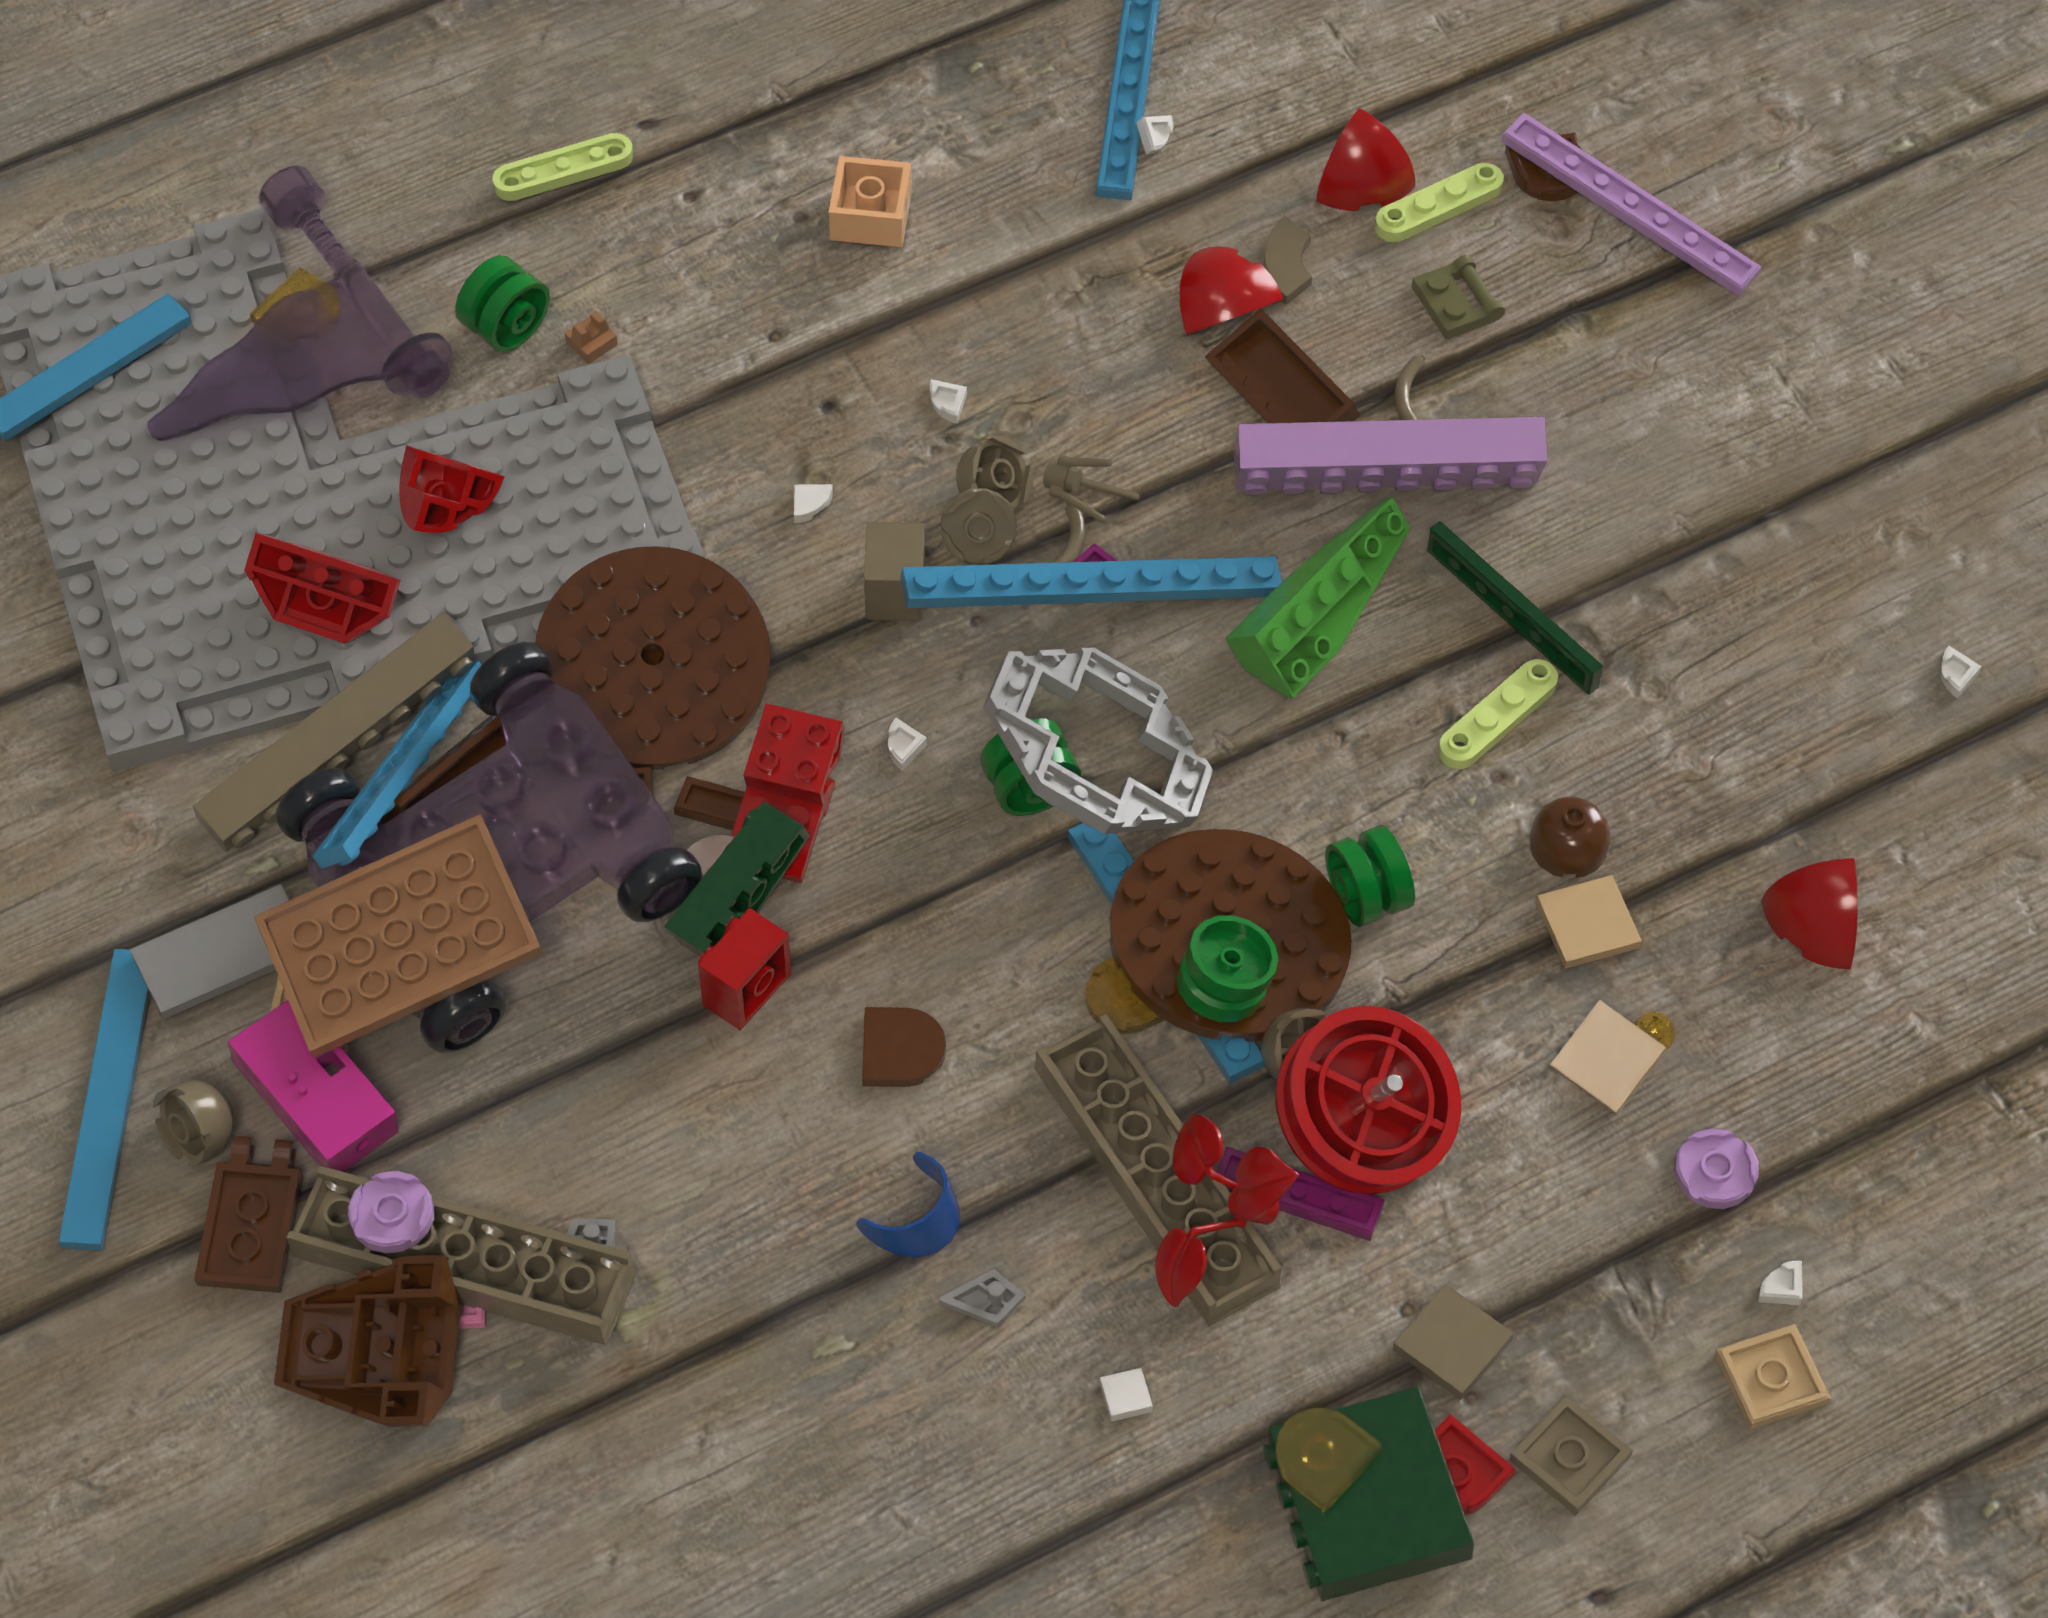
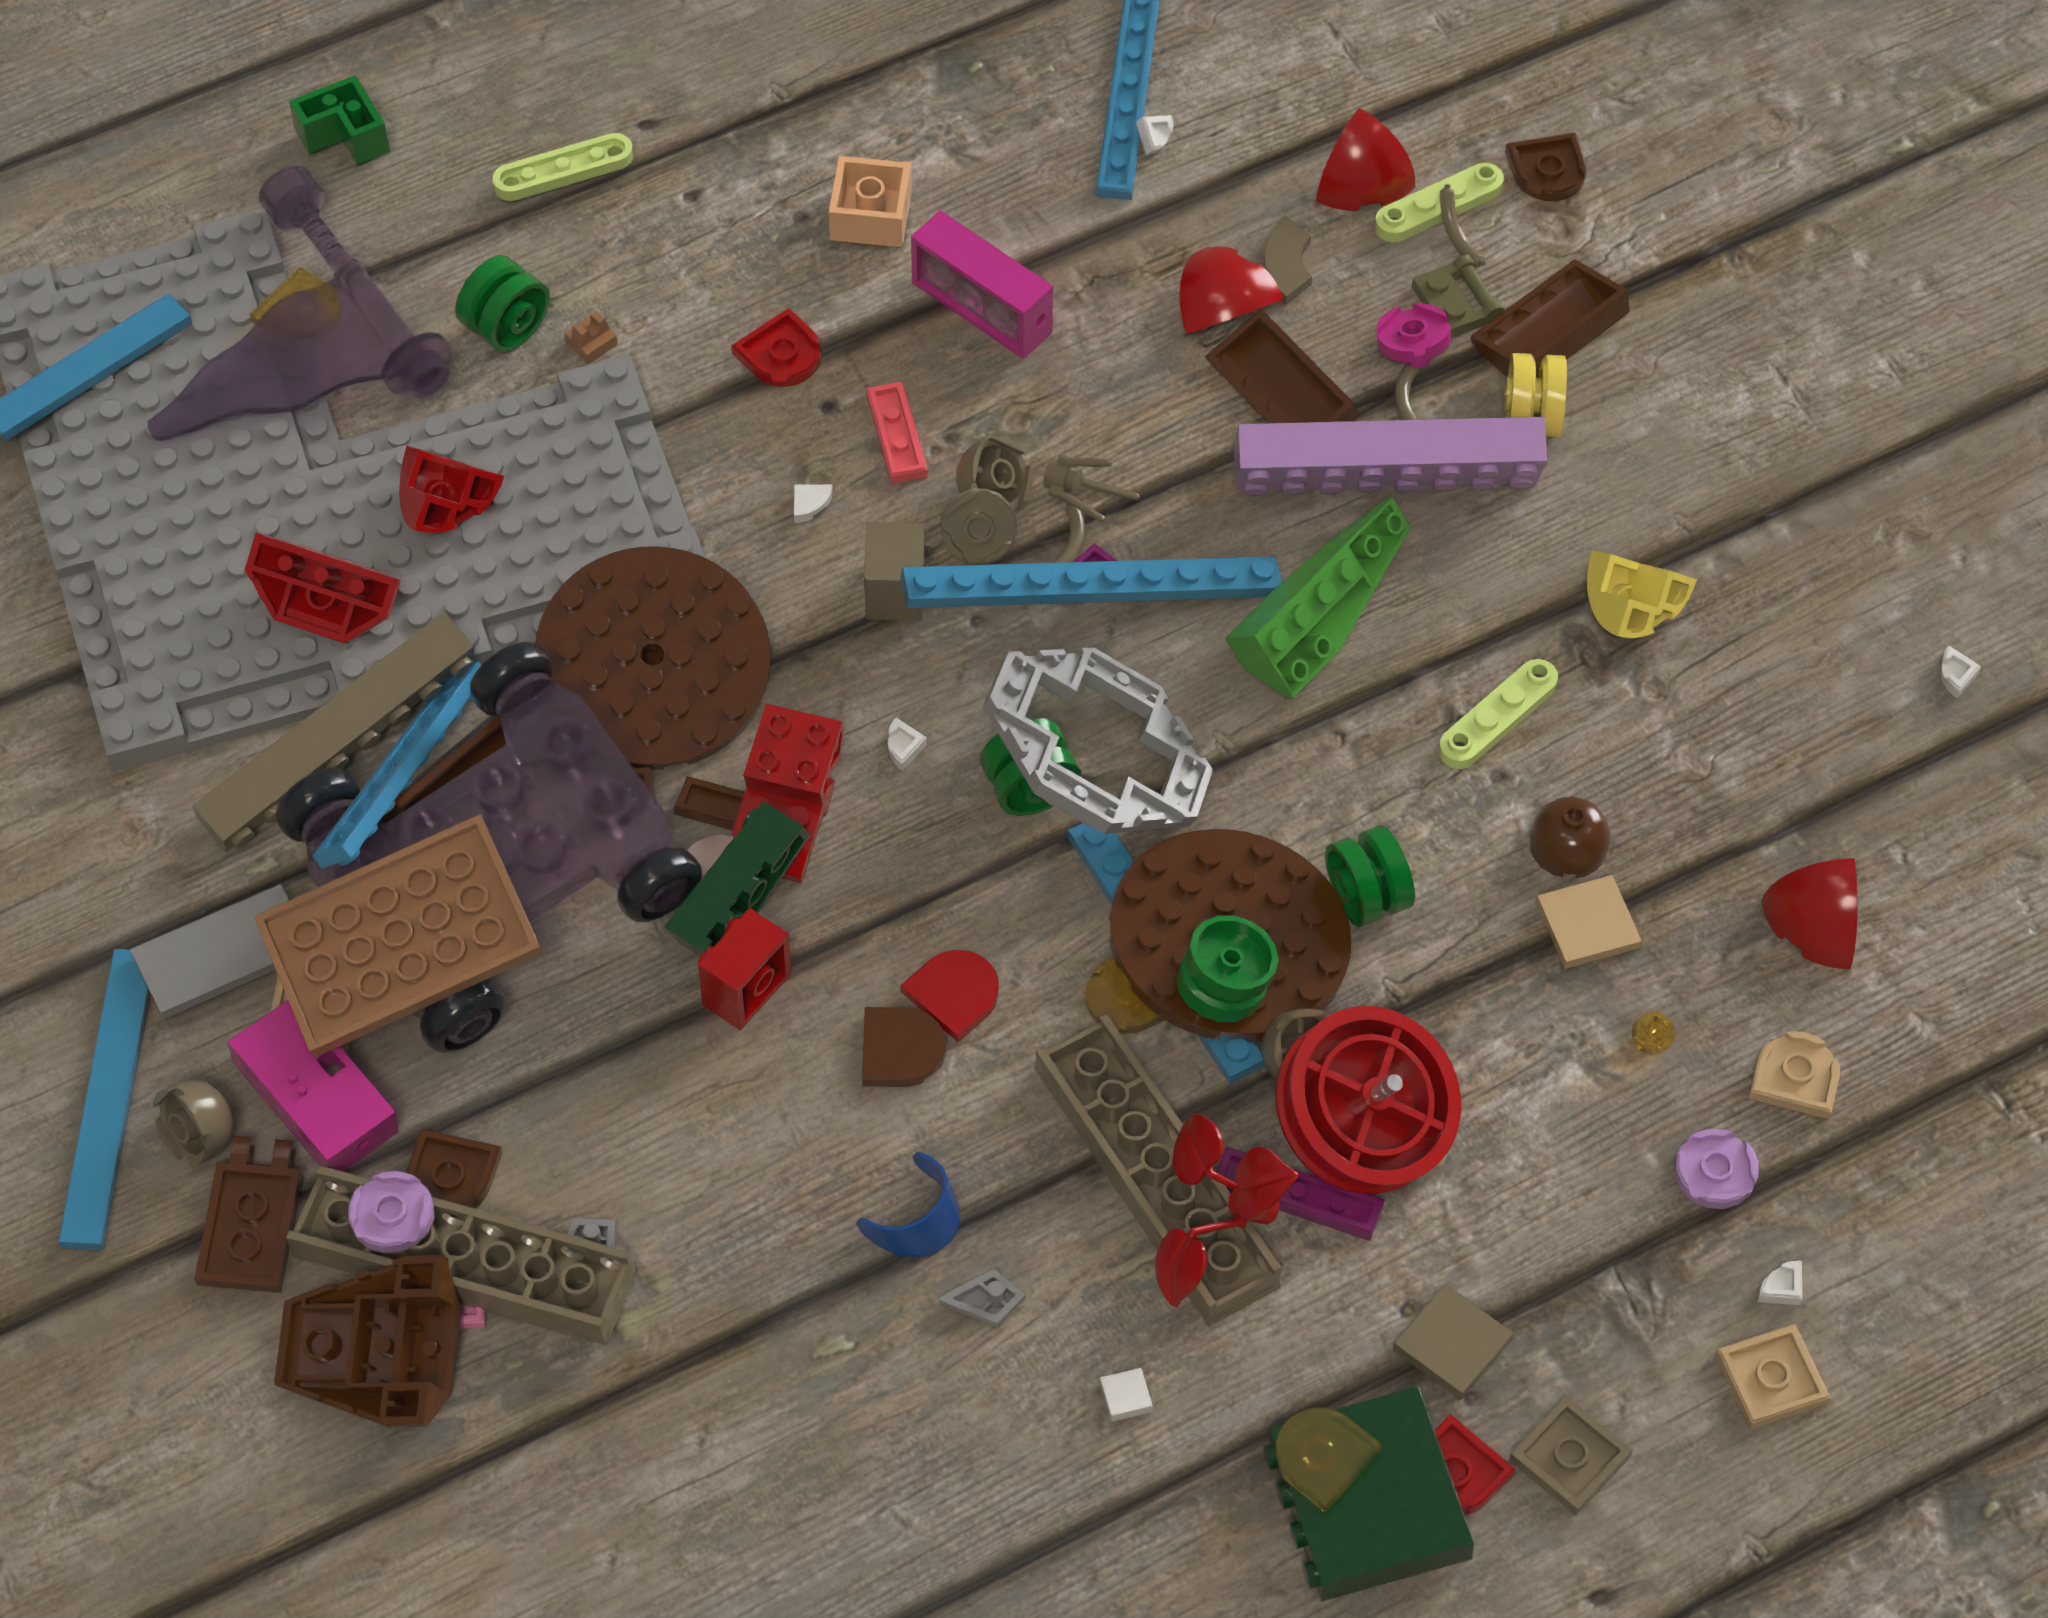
(340, 114): none -> green brick
(454, 1167): none -> reddish brown tile
(780, 351): none -> red tile
(896, 432): none -> coral tile
(947, 399): white tile -> none
(955, 990): none -> red tile
(982, 284): none -> dark pink brick
(1399, 339): none -> dark pink plate
(1453, 228): none -> dark tan piece
(1514, 608): dark green tile -> none
(1541, 395): none -> light yellow wheel
(1554, 317): none -> reddish brown slope
(1608, 1057): tan tile -> none
(1631, 204): lavender tile -> none
(1634, 596): none -> light yellow brick
(1797, 1074): none -> tan tile

